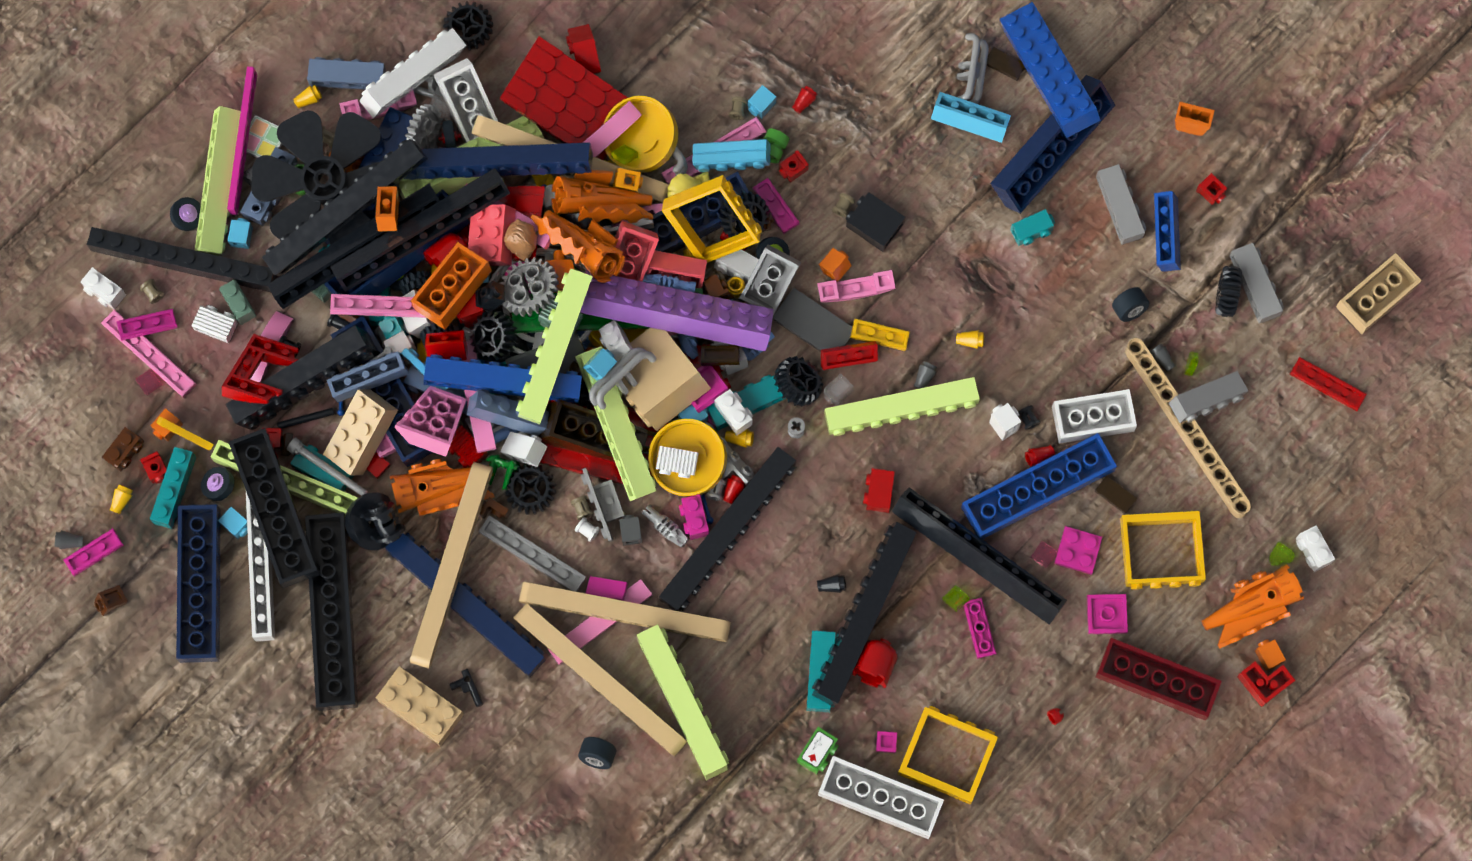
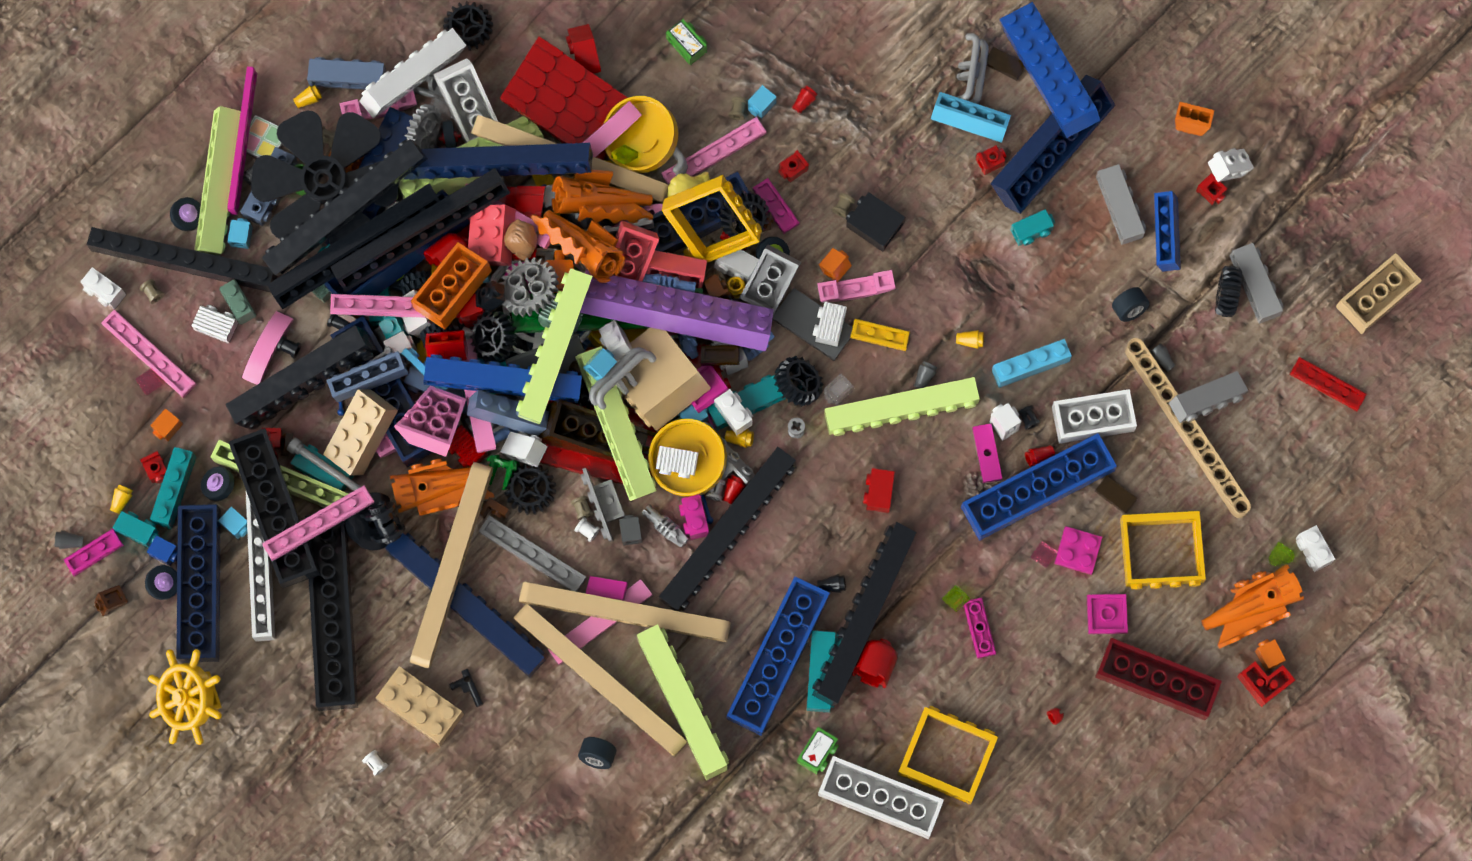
(123, 449): reddish brown bracket -> none
(135, 529): none -> teal brick
(146, 324): dark pink tile -> none
(161, 582): none -> black wheel
(163, 551): none -> blue brick
(184, 433): yellow tile -> none
(193, 695): none -> yellow piece
(239, 383): red wedge -> none
(305, 418): black bar -> none
(318, 523): none -> bright pink tile
(375, 763): none -> white bush
(377, 466): red tile -> none
(387, 208): orange brick -> none
(621, 174): light orange brick -> none
(686, 41): none -> brick
(731, 155): medium azure brick -> none
(778, 142): bright green wheel -> none
(778, 656): none -> blue brick
(830, 323): none -> white brick
(849, 355): red plate -> none
(886, 742): dark pink plate -> none
(979, 555): black brick -> none
(985, 442): none -> dark pink tile
(989, 165): none -> red brick
(1031, 363): none -> medium azure brick
(1191, 364): clear neon green tile -> none
(1230, 164): none -> white brick

